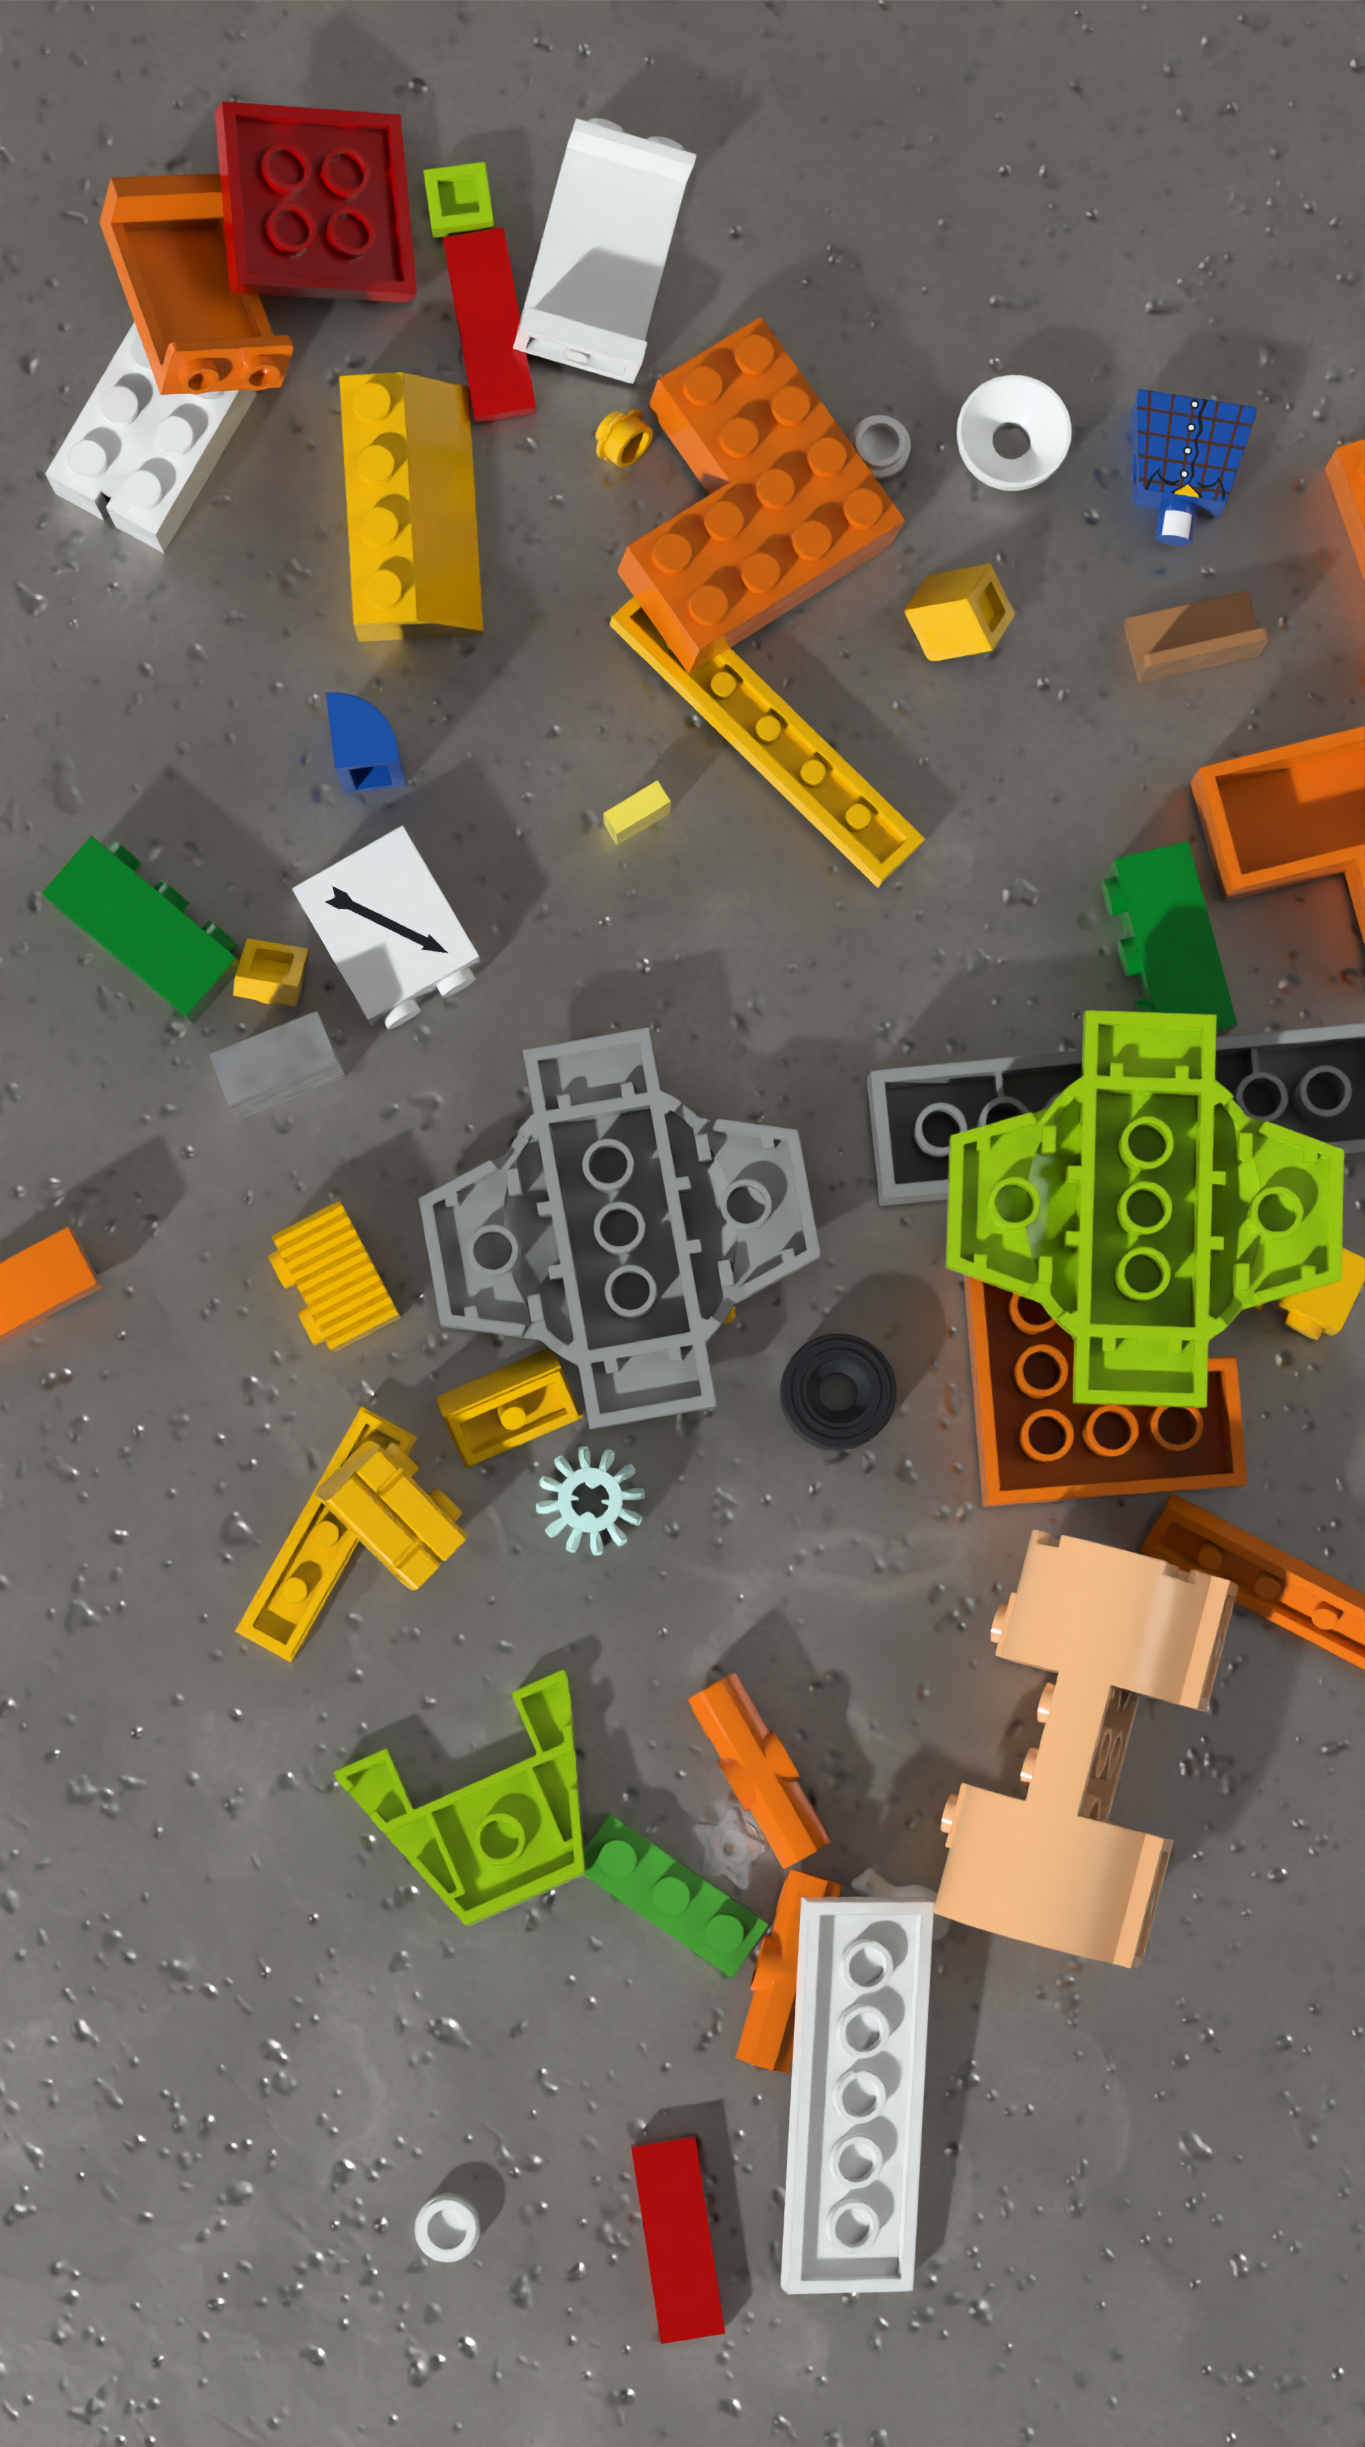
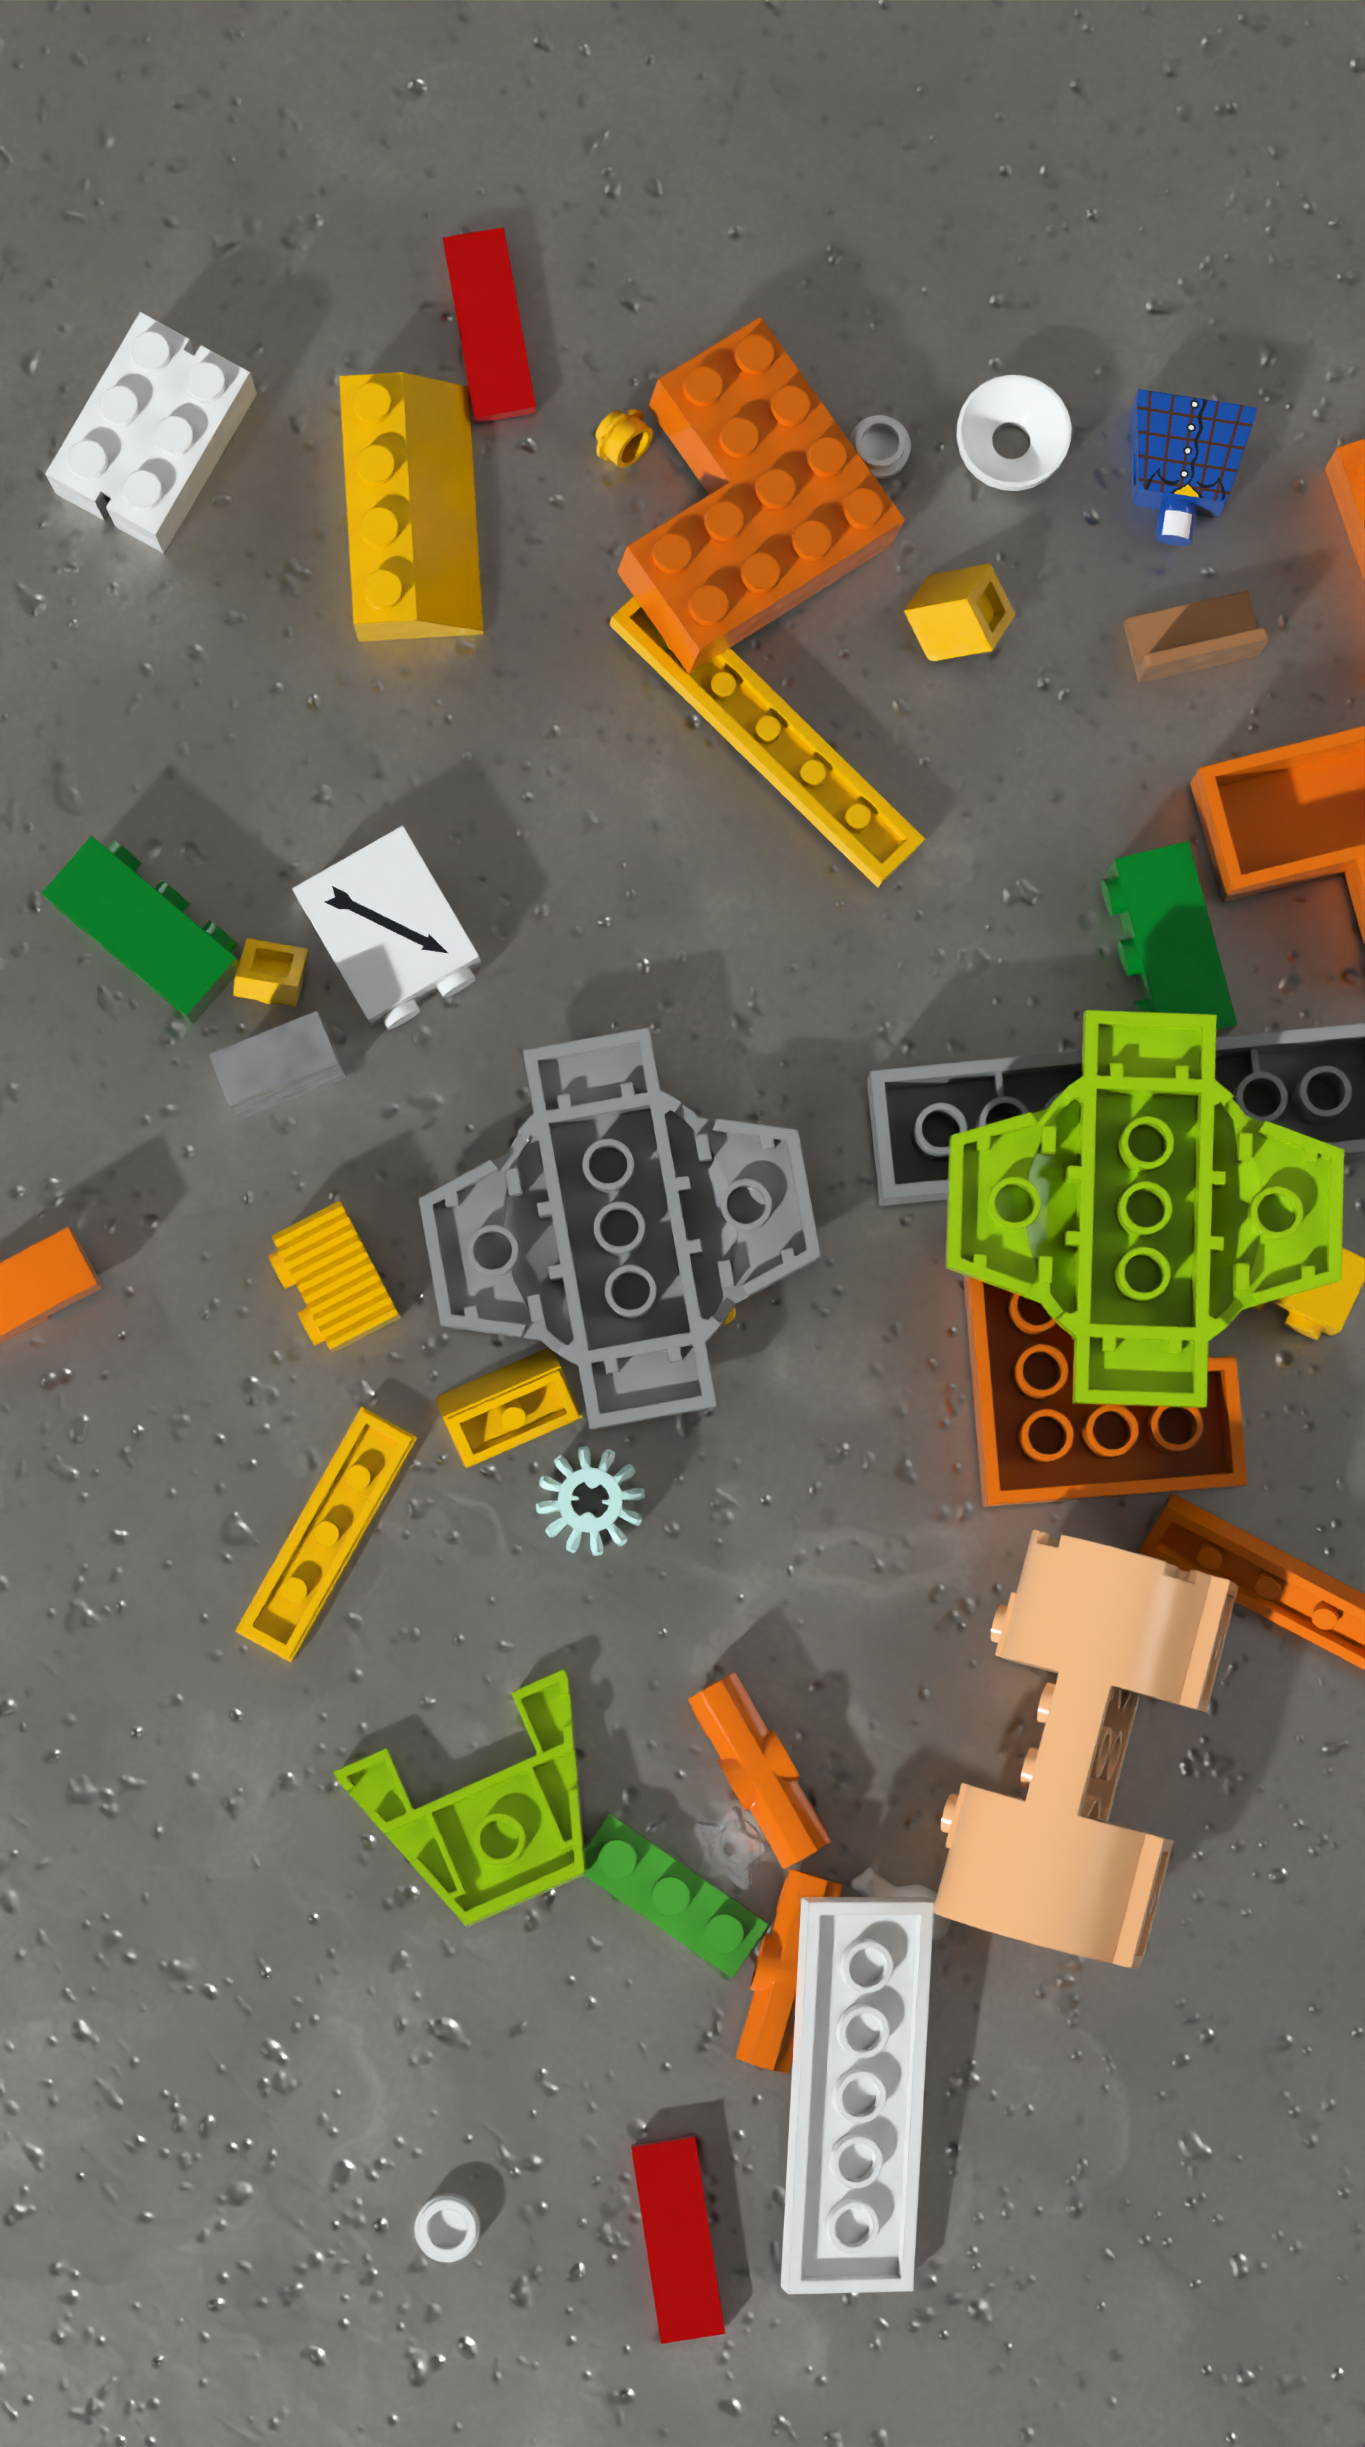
(175, 277): orange panel -> none
(315, 202): red plate -> none
(363, 745): blue brick -> none
(392, 1513): yellow brick -> none
(458, 199): lime plate -> none
(604, 249): white panel -> none
(637, 812): light yellow tile -> none
(845, 1356): black tyre -> none

